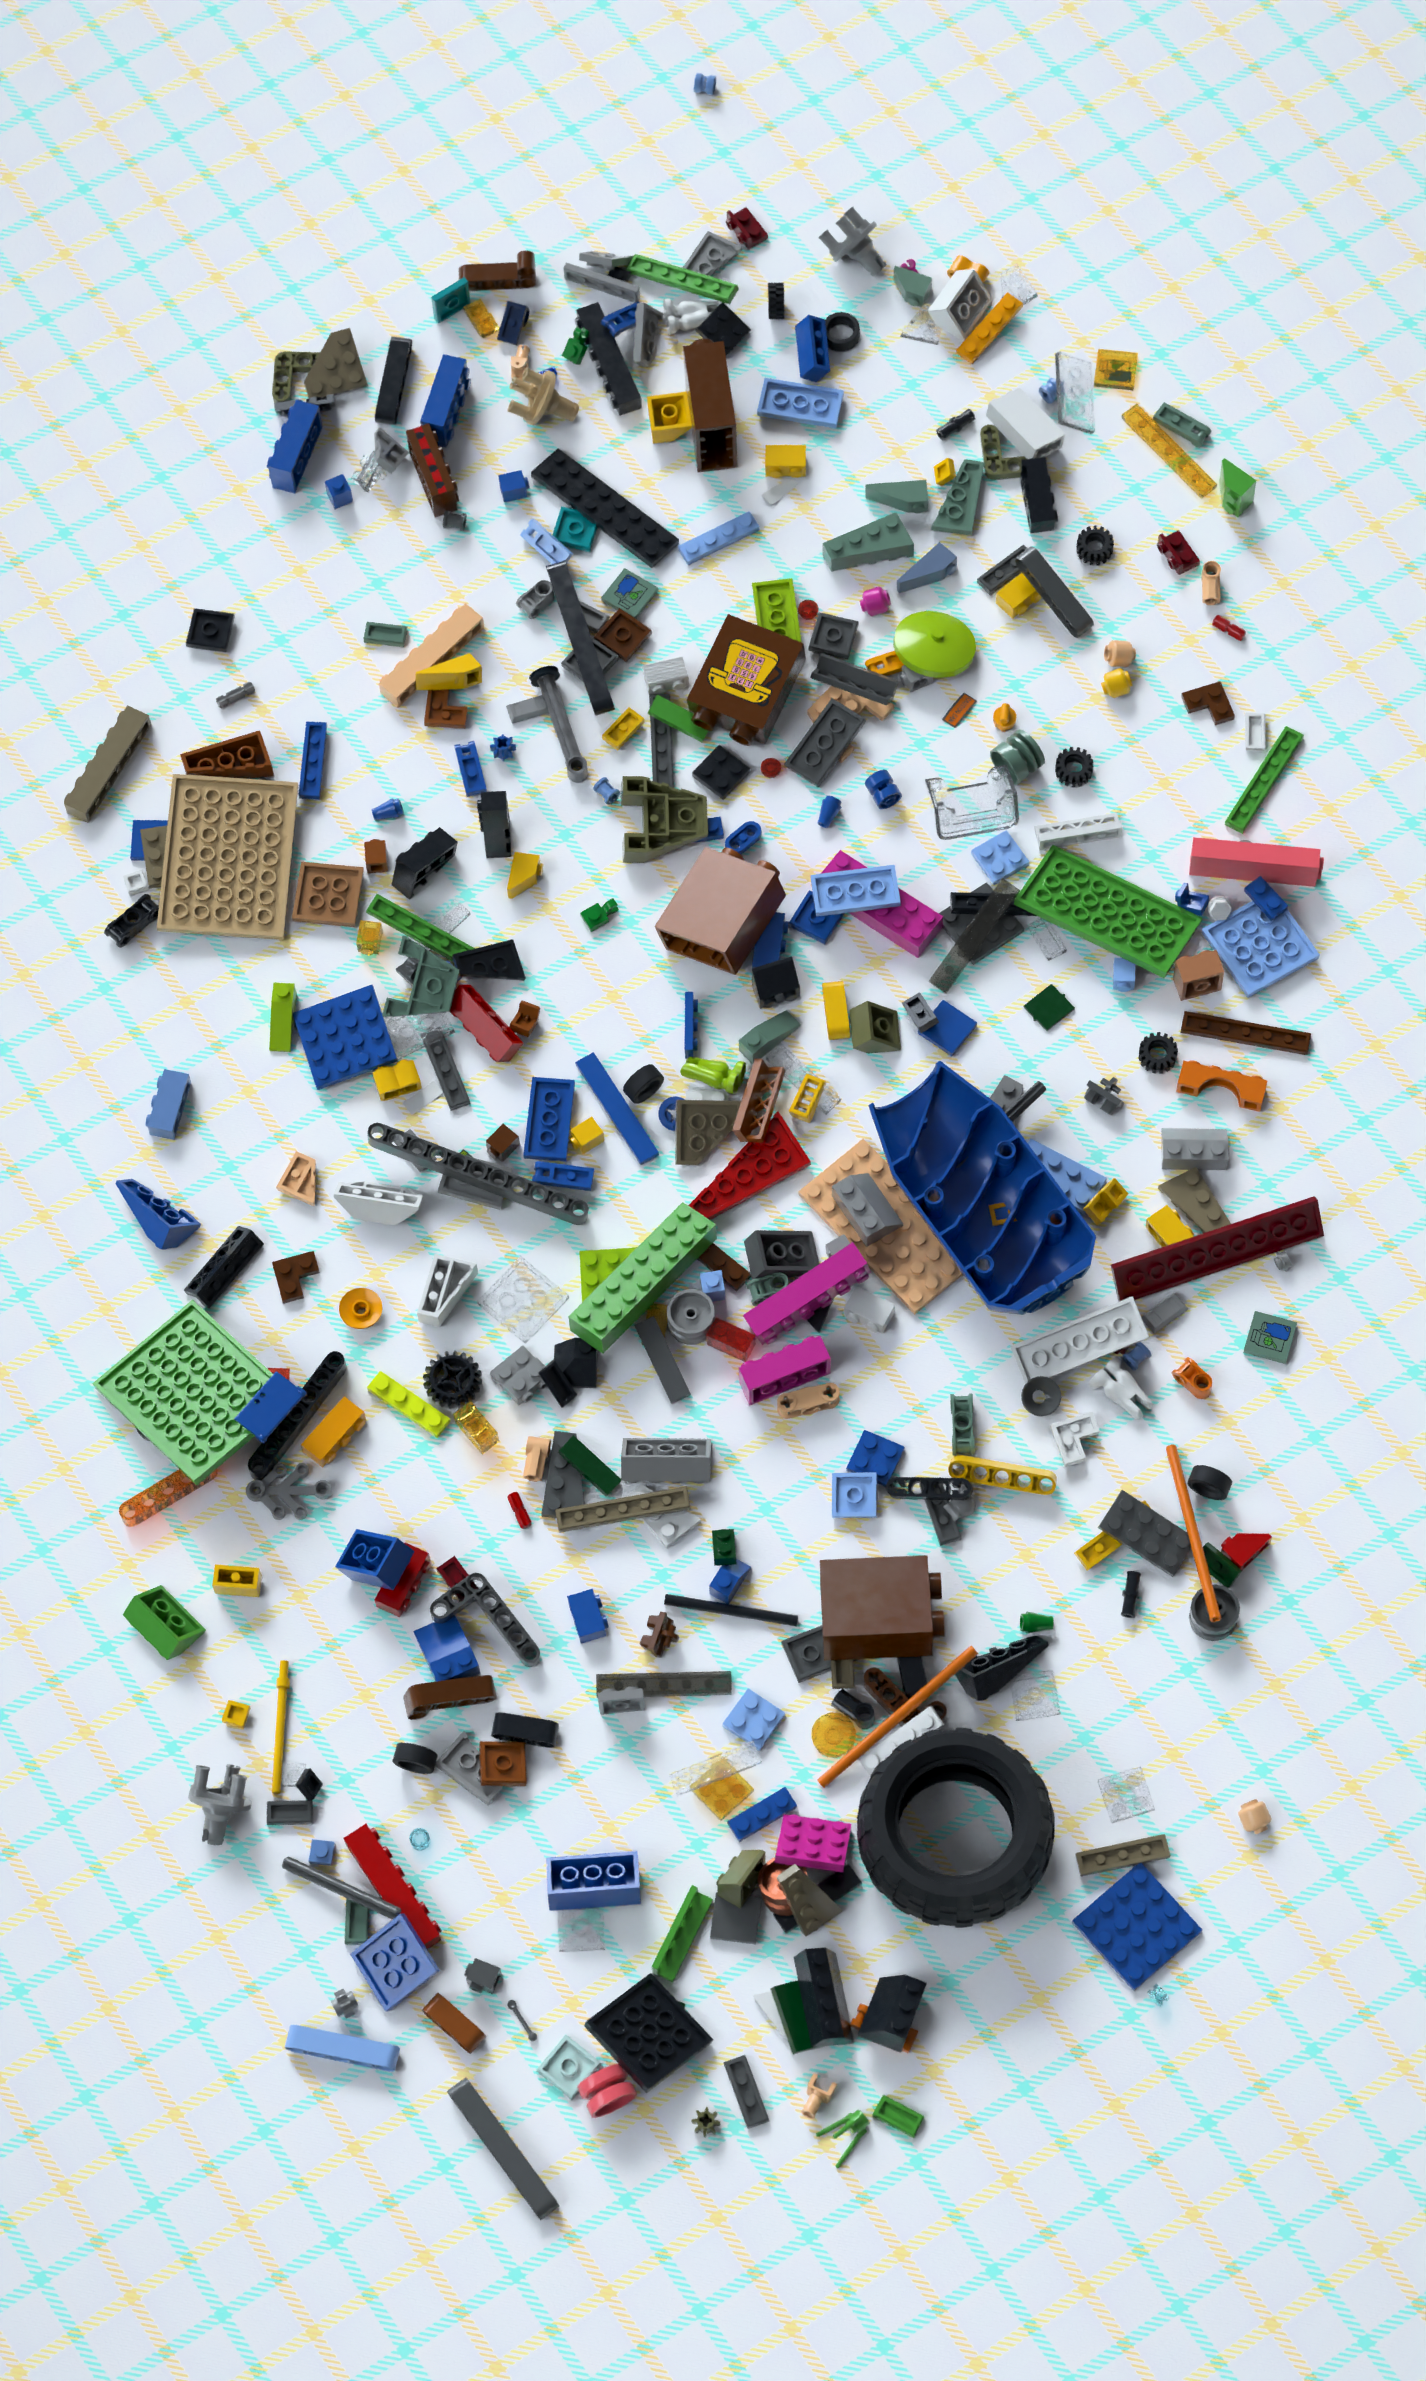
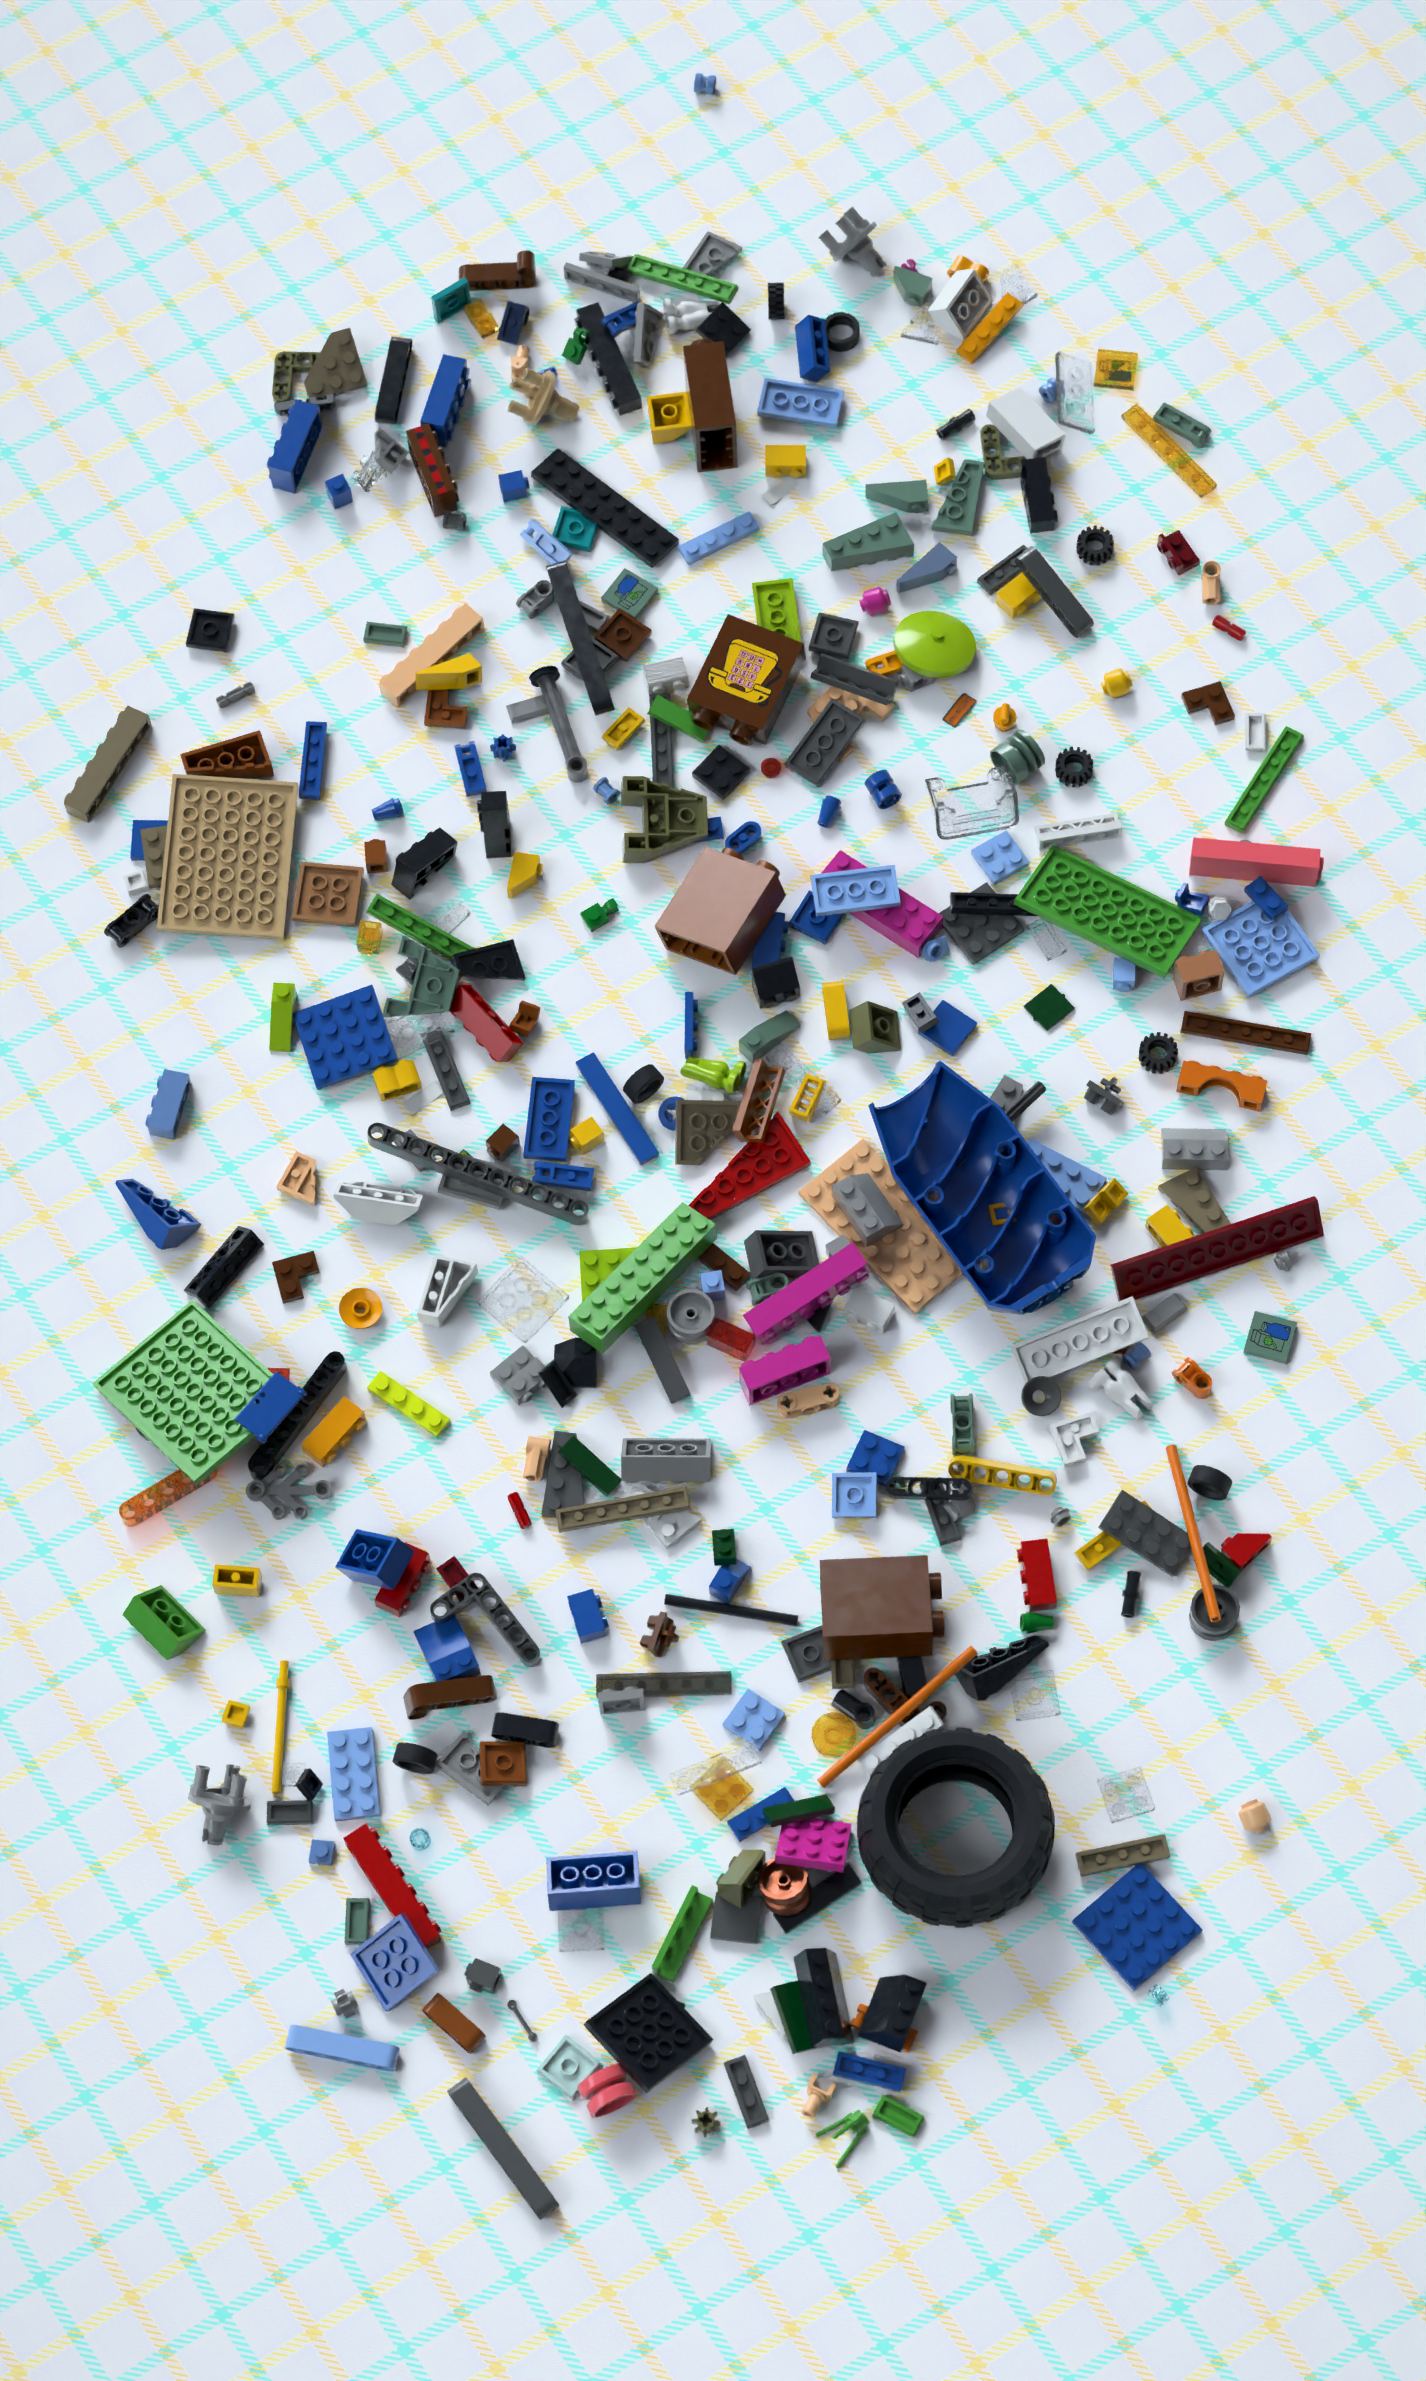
(340, 1888): dark grey axle -> none
(353, 1774): none -> light blue plate
(466, 1368): black gear -> none
(476, 1427): clear yellow brick -> none
(746, 228): dark red bracket -> none
(798, 1810): none -> dark green tile
(806, 1900): dark tan wing -> none
(808, 609): clear red plate -> none
(869, 2072): none -> blue plate
(935, 949): none -> light blue animal
(974, 936): clear smoke tile -> none
(1037, 1575): none -> red brick
(1060, 1516): none -> light grey plate
(1119, 653): light nougat head -> none
(1236, 488): bright green slope -> none

